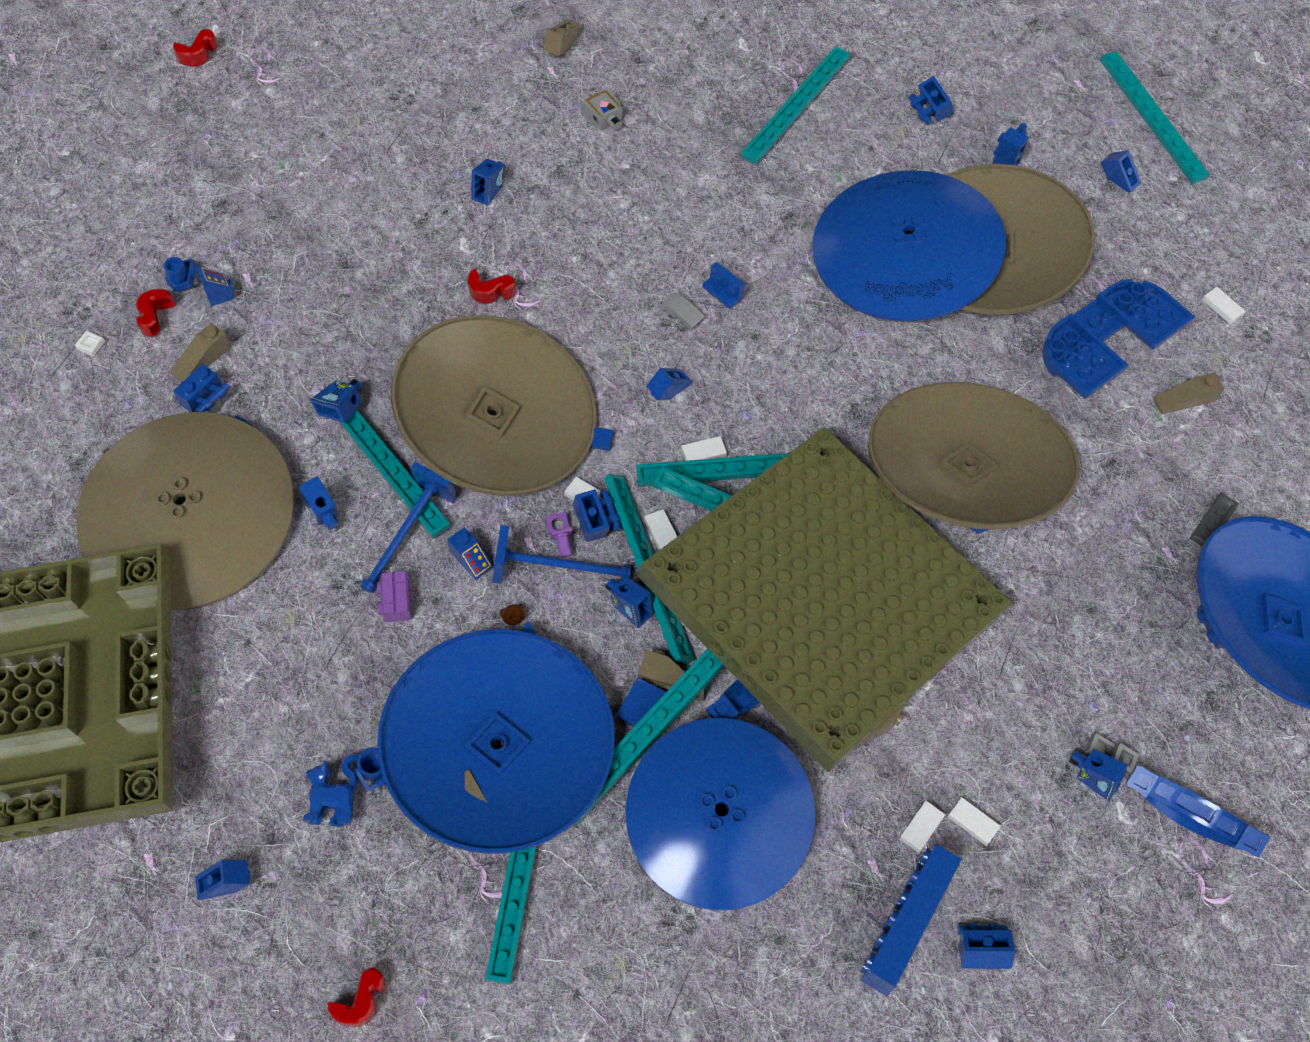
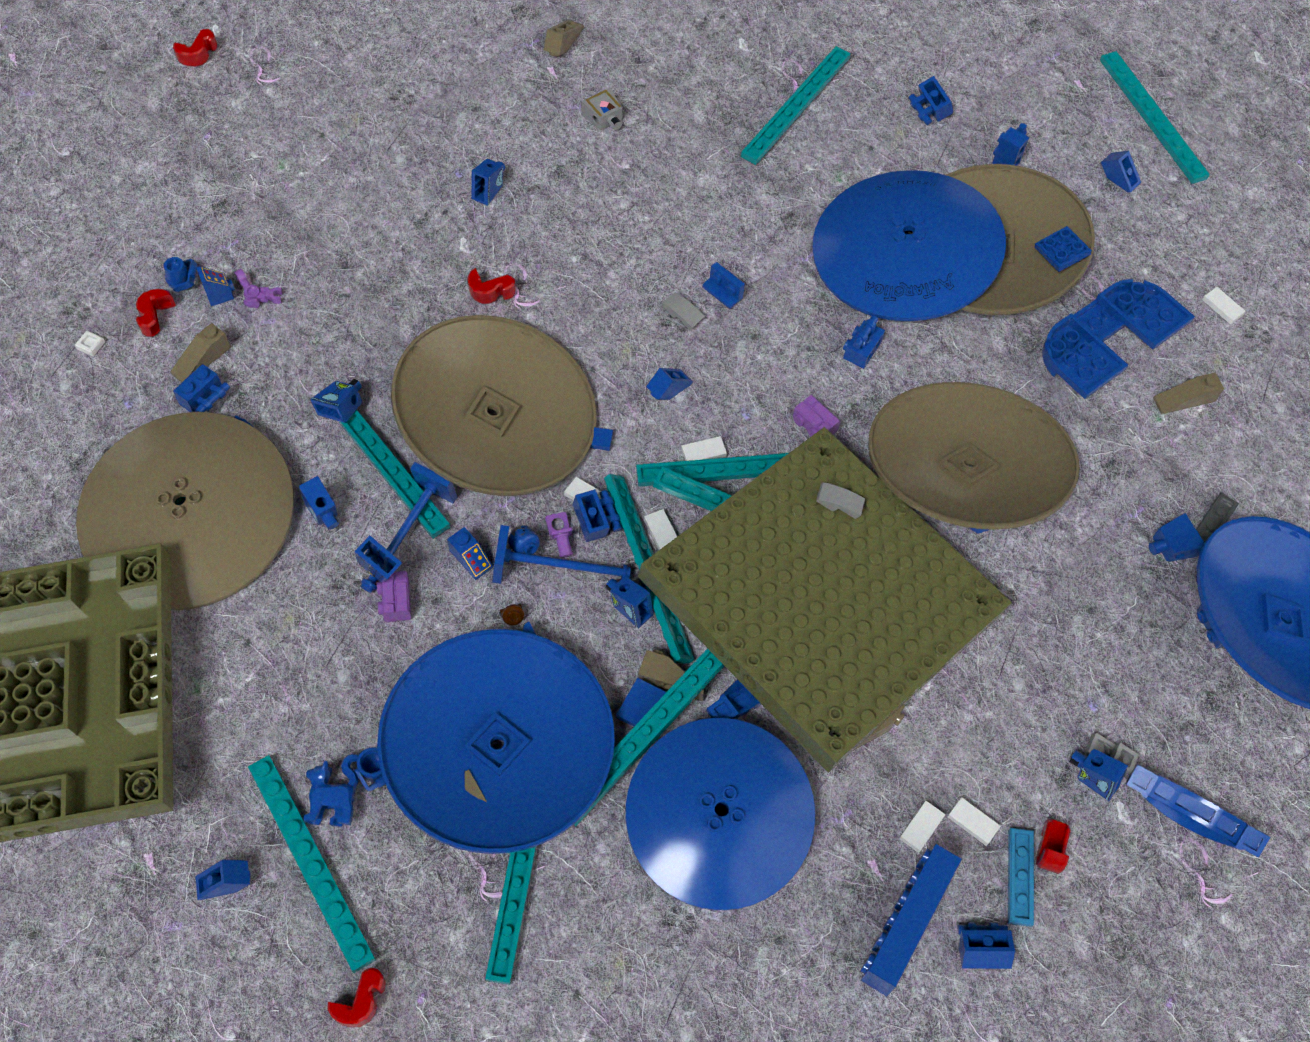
(255, 295): none -> medium lavender piece
(312, 864): none -> teal plate
(377, 559): none -> blue torso
(524, 540): none -> blue head
(815, 416): none -> medium lavender brick
(836, 498): none -> light grey slope
(864, 342): none -> blue brick
(1021, 877): none -> dark azure tile
(1053, 846): none -> red animal
(1062, 248): none -> blue tile
(1177, 540): none -> blue torso

